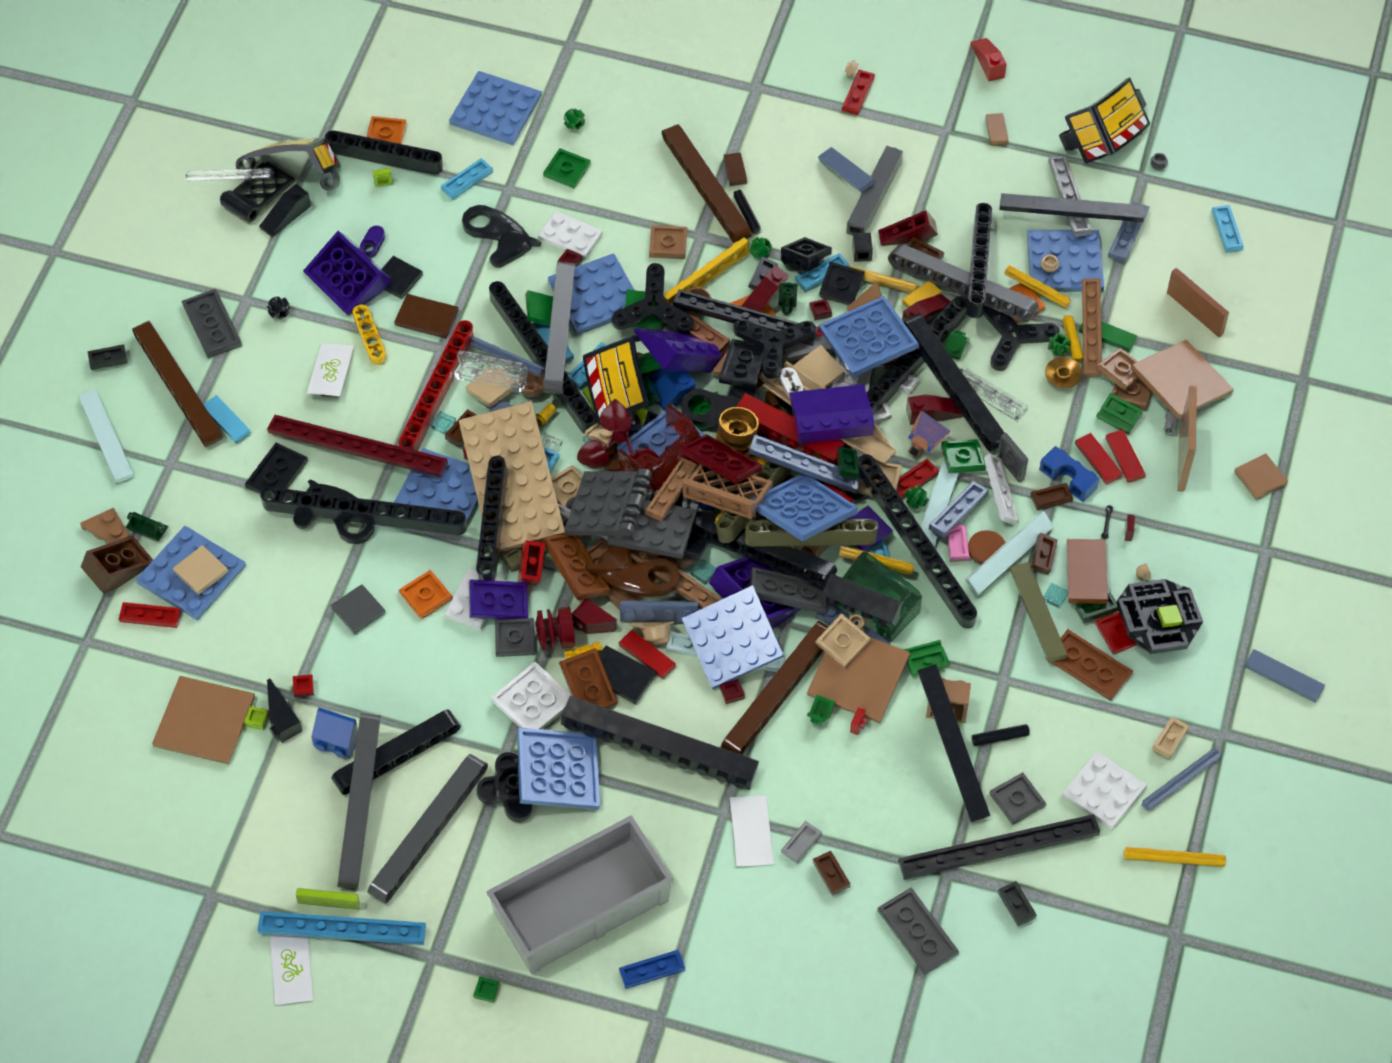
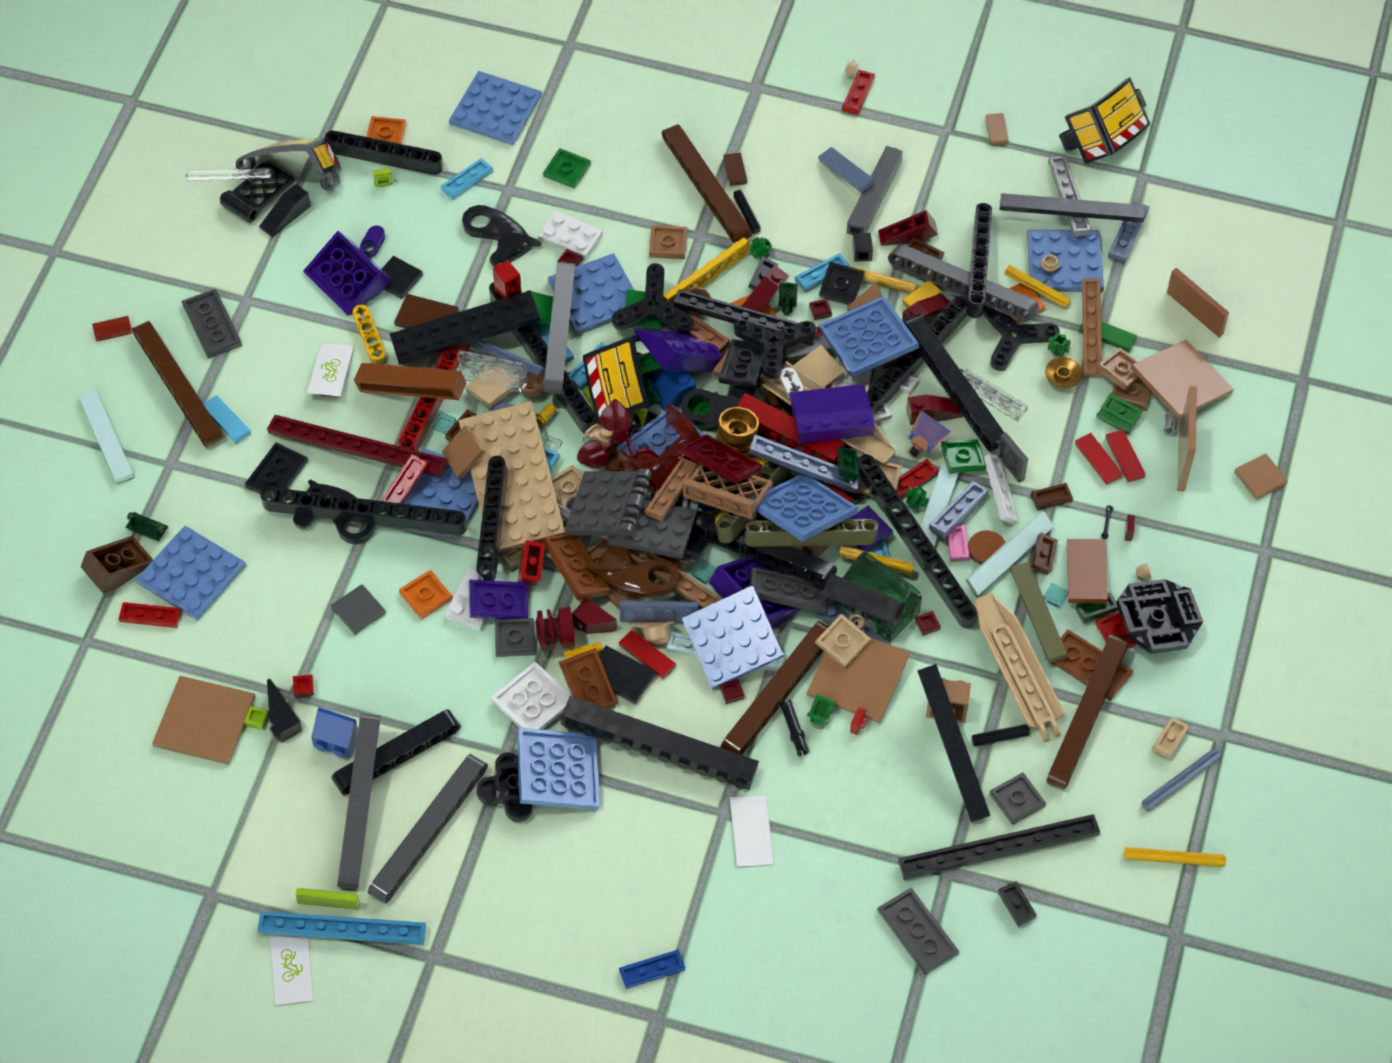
(106, 526): medium nougat wing -> none
(107, 357): pearl dark grey plate -> none
(112, 328): none -> clear red tile
(200, 570): tan tile -> none
(278, 307): black gear -> none
(406, 480): none -> tile
(410, 381): none -> dark orange brick
(463, 451): none -> medium nougat tile
(464, 327): none -> black plate
(486, 989): green tile -> none
(506, 280): none -> red brick
(574, 119): green gear -> none
(581, 894): light grey piece -> none
(796, 734): none -> black pin
(801, 842): light grey tile -> none
(804, 253): black plate -> none
(831, 872): reddish brown plate -> none
(927, 623): none -> dark red tile
(927, 655): green plate -> none
(956, 343): green bracket -> none
(989, 59): red slope -> none
(1019, 665): none -> tan hinge
(1059, 463): blue arch -> none
(1071, 334): yellow axle -> none
(1087, 711): none -> reddish brown beam
(1104, 790): white plate -> none
(1159, 161): dark grey plate -> none
(1169, 616): lime tile -> none
(1227, 228): medium azure tile -> none
(1284, 675): sand blue tile -> none

